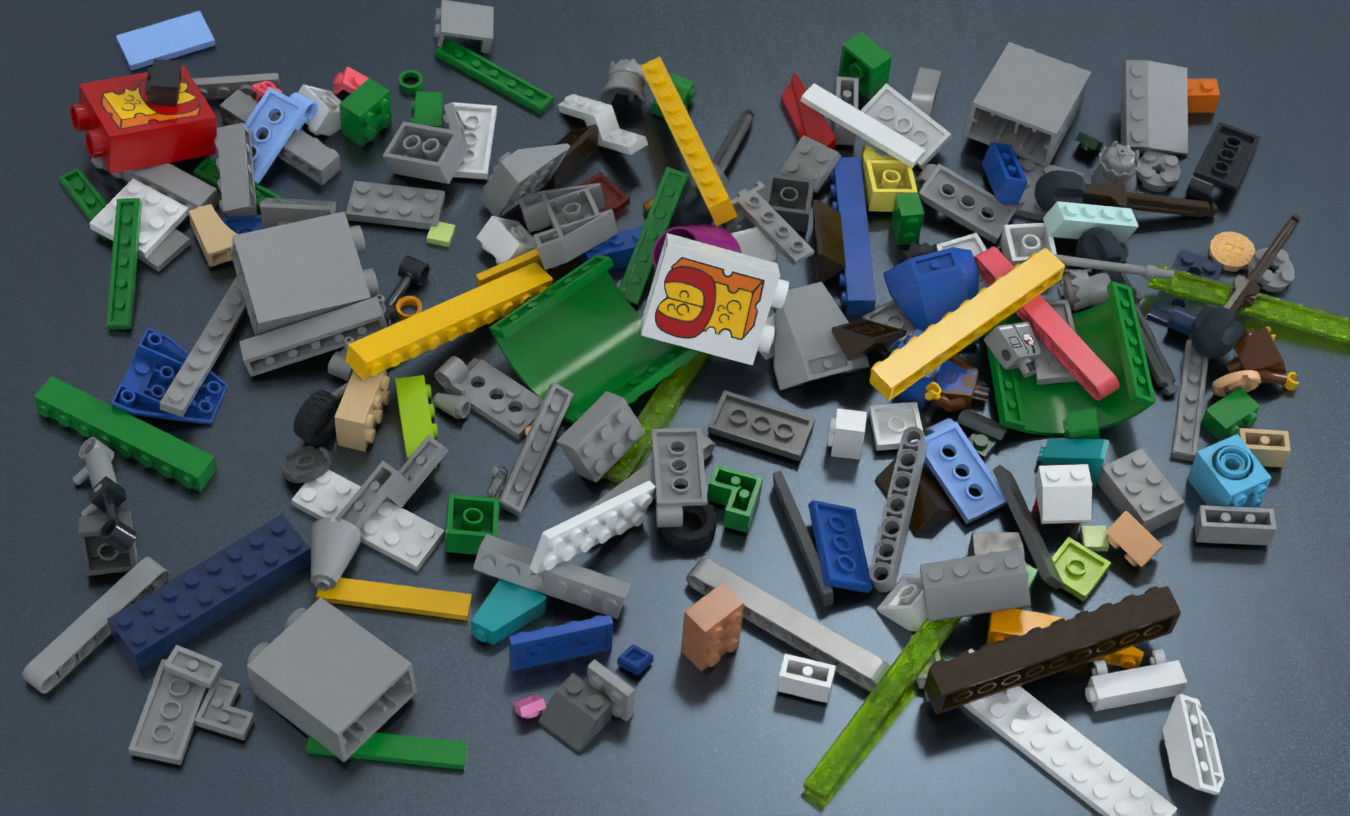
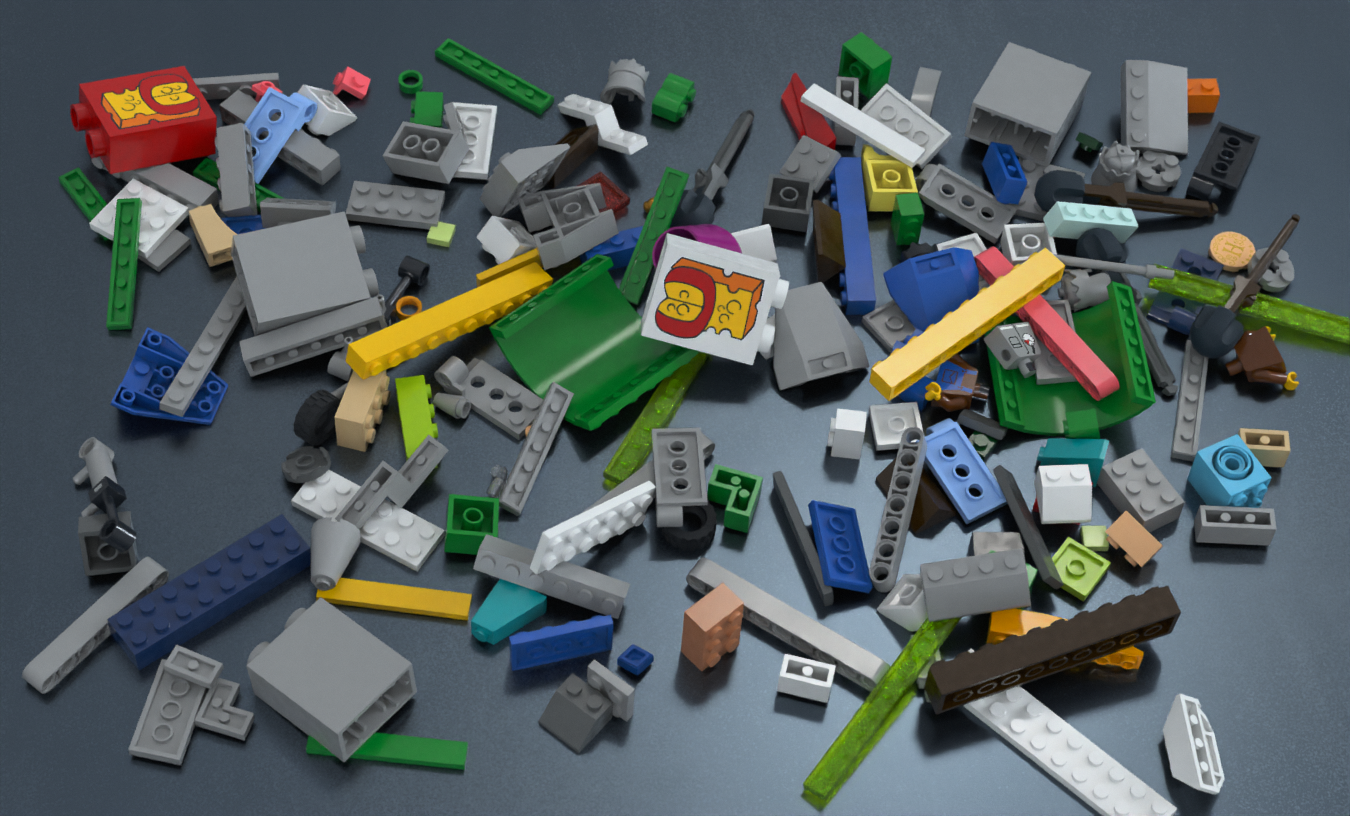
(125, 433): green brick -> none
(164, 82): black brick -> none
(165, 40): light blue tile -> none
(365, 112): green brick -> none
(465, 21): light grey panel -> none
(529, 706): bright pink plate -> none
(601, 436): light grey brick -> none
(689, 142): yellow brick -> none
(756, 212): light grey bracket -> none
(761, 425): dark grey plate -> none
(865, 337): dark brown slope -> none
(1135, 685): white brick -> none
(1230, 414): green brick -> none
(1246, 379): light nougat tile -> none

